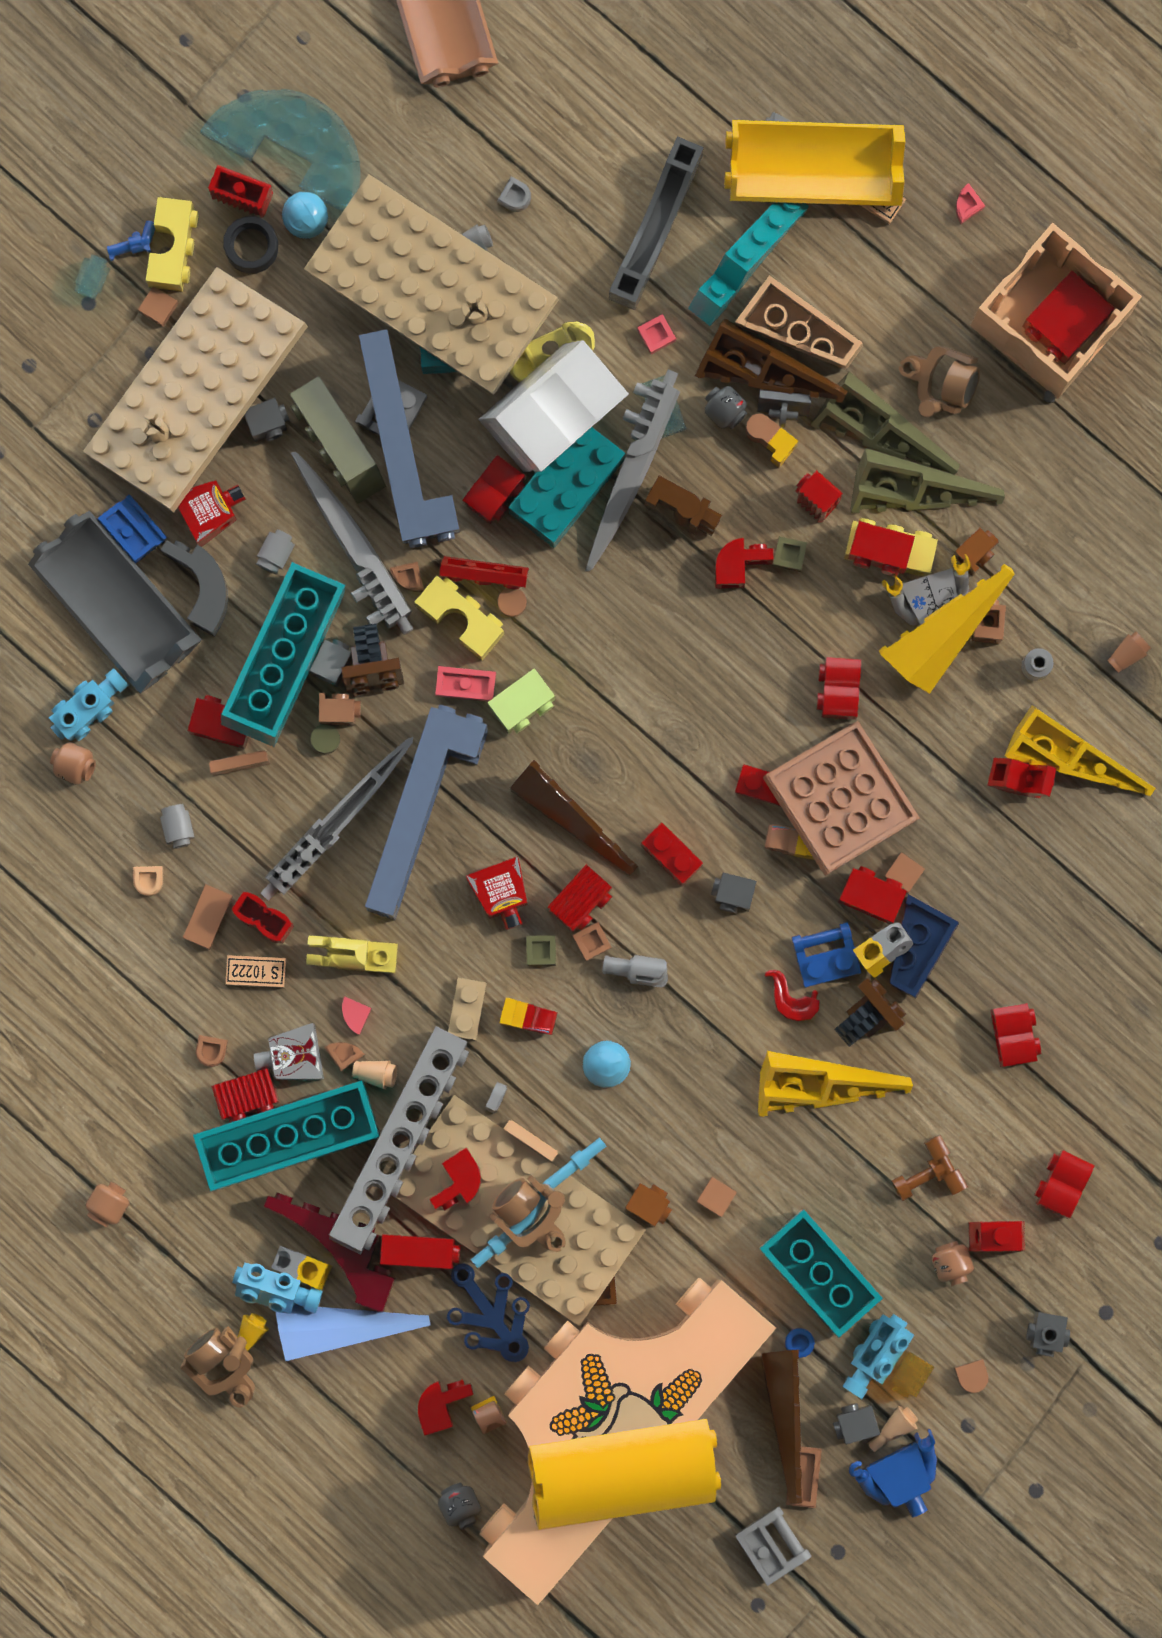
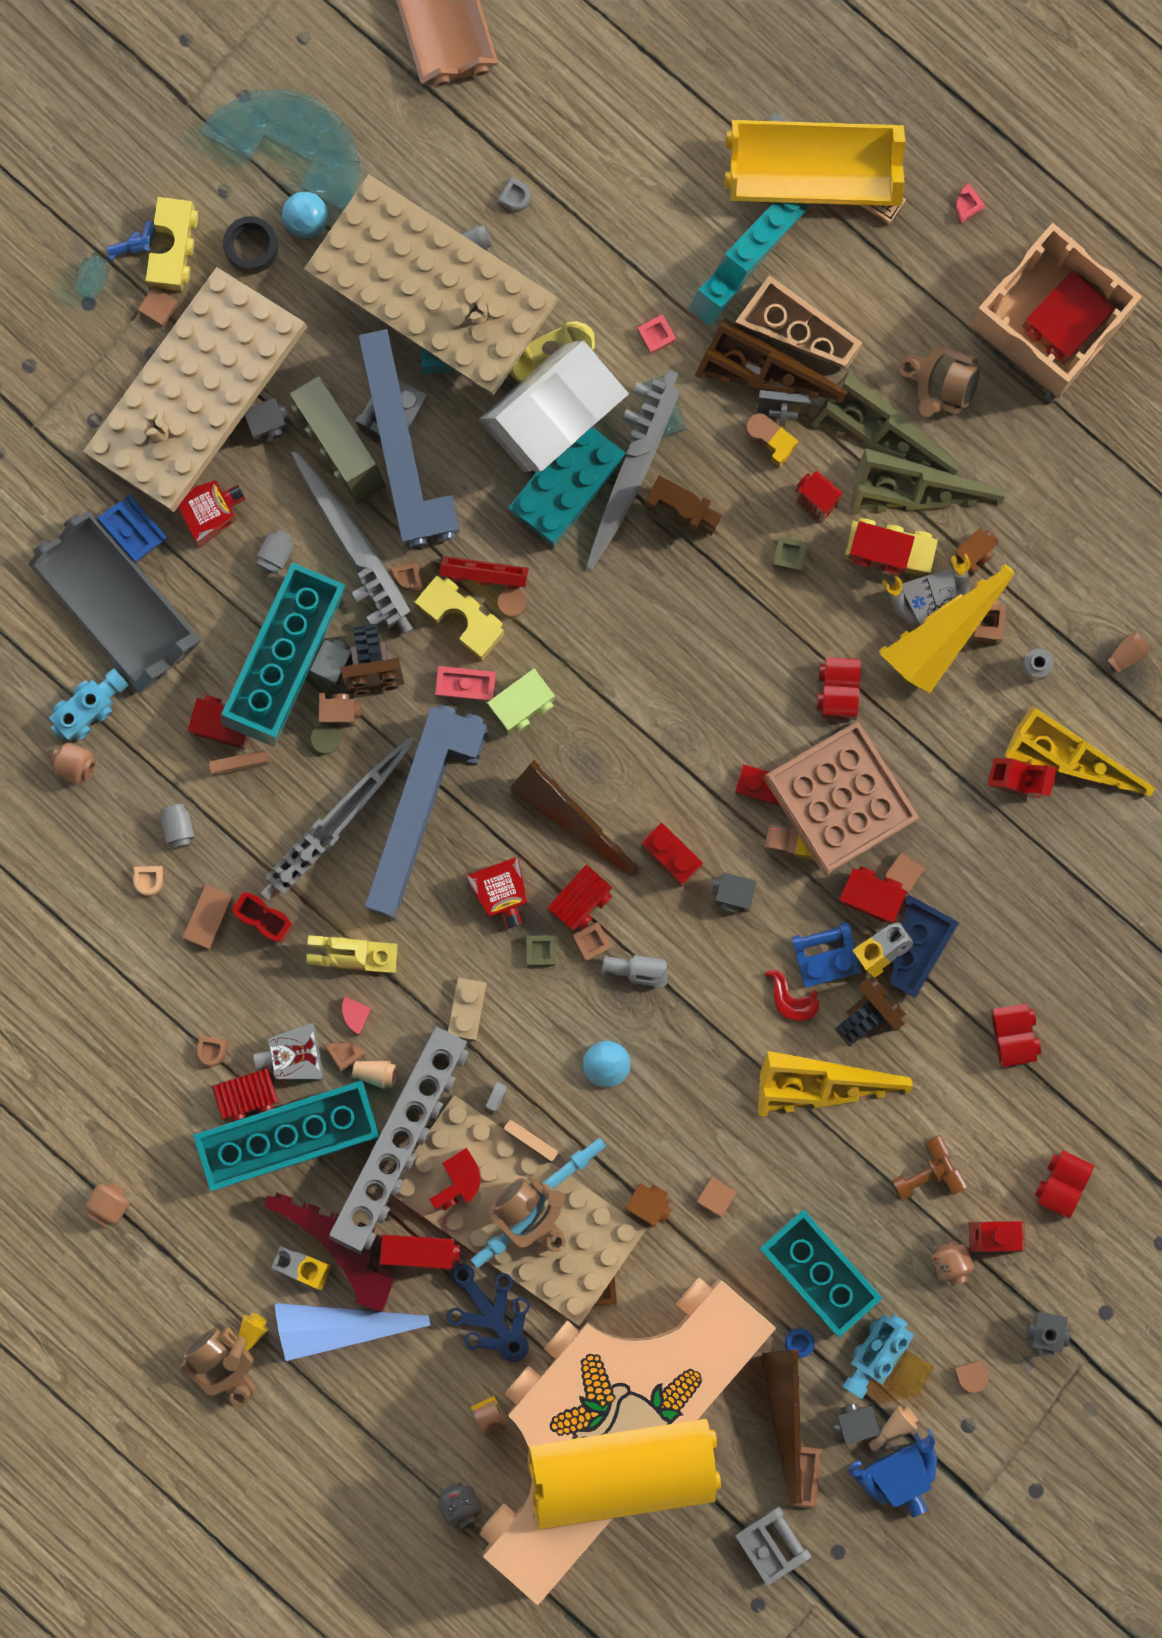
(213, 596): dark grey arch -> none
(240, 191): red brick -> none
(255, 971): light nougat tile -> none
(269, 1292): medium azure brick -> none
(433, 1407): red brick -> none
(494, 490): red brick -> none
(528, 1017): leg -> none
(656, 224): dark grey arch -> none
(725, 407): dark grey head -> none
(732, 562): red brick -> none

